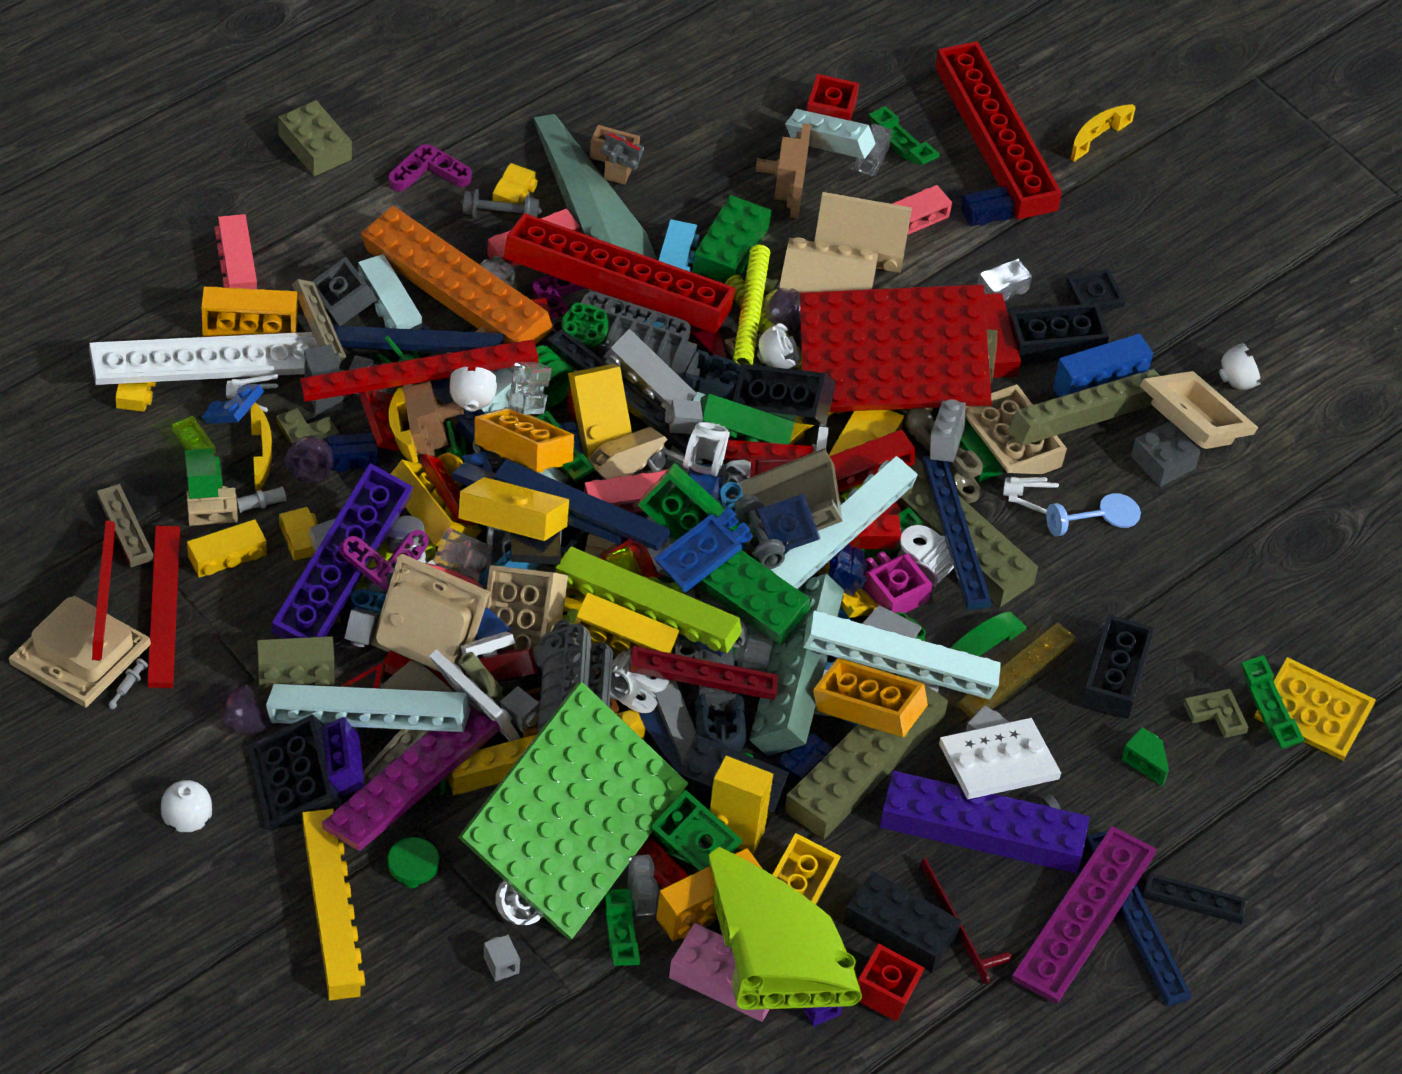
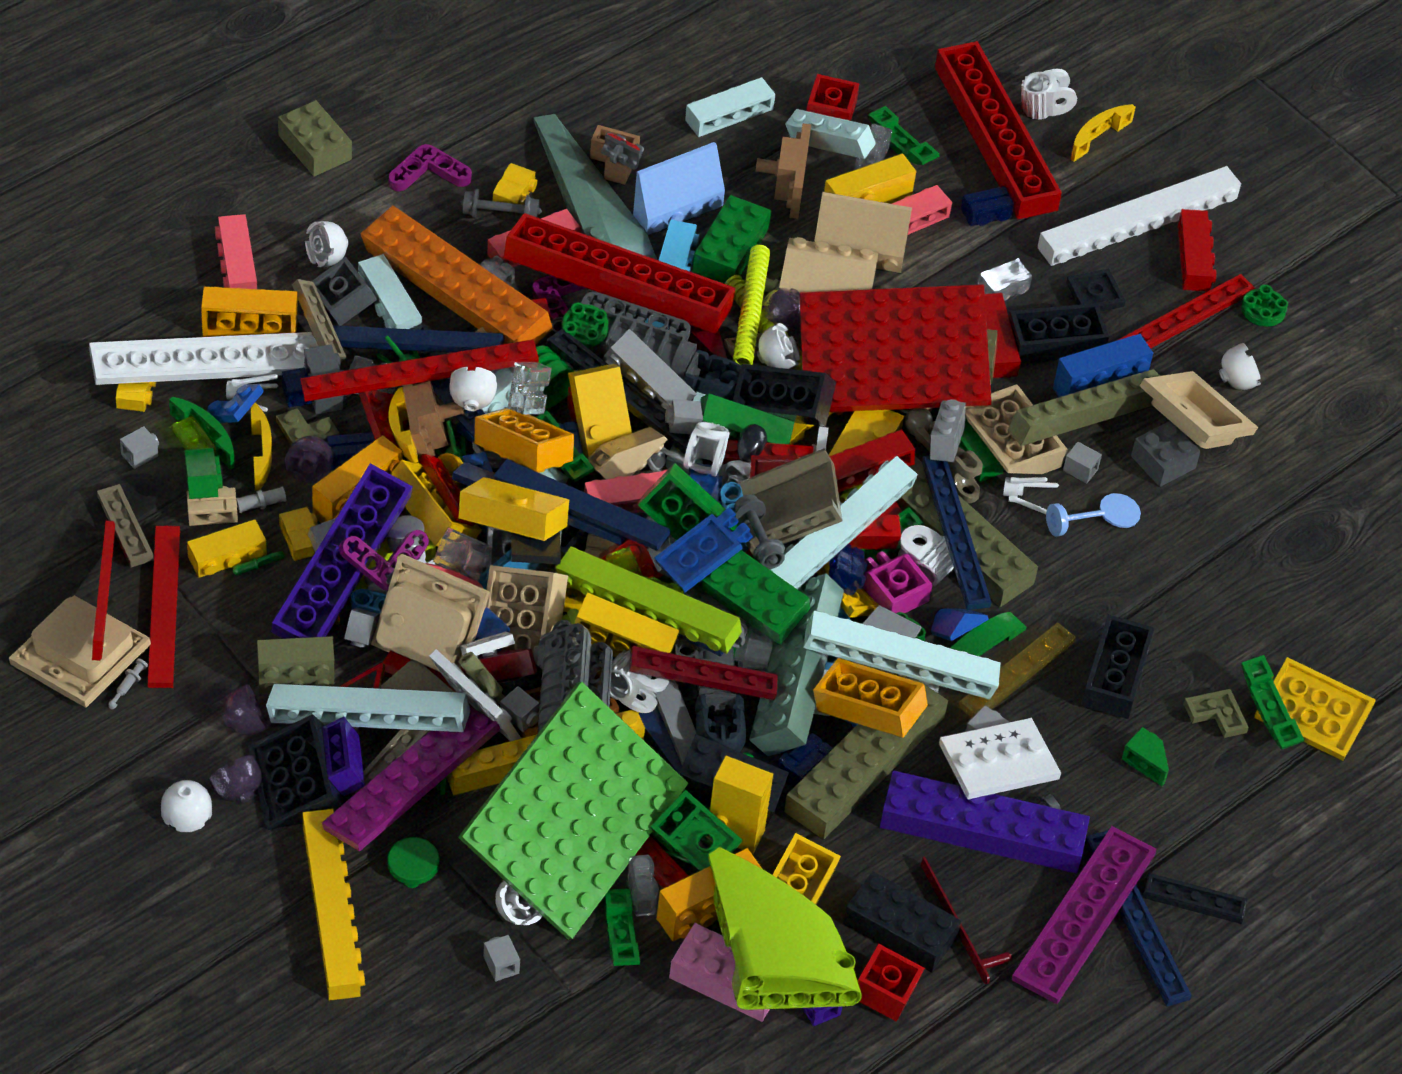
(139, 447): none -> light grey brick
(182, 409): none -> green slope
(238, 780): none -> clear purple cylinder
(253, 564): none -> green piece
(292, 387): none -> clear blue brick
(326, 243): none -> white cylinder
(334, 490): none -> light orange brick
(679, 188): none -> light blue slope
(730, 107): none -> light aqua brick
(751, 442): none -> black animal
(789, 521): dark blue tile -> none
(880, 182): none -> yellow brick
(954, 622): none -> blue slope
(1039, 99): none -> white piece
(1081, 462): none -> light grey brick
(1137, 216): none -> white brick
(1194, 311): none -> red tile
(1195, 250): none -> red brick
(1264, 306): none -> green tile

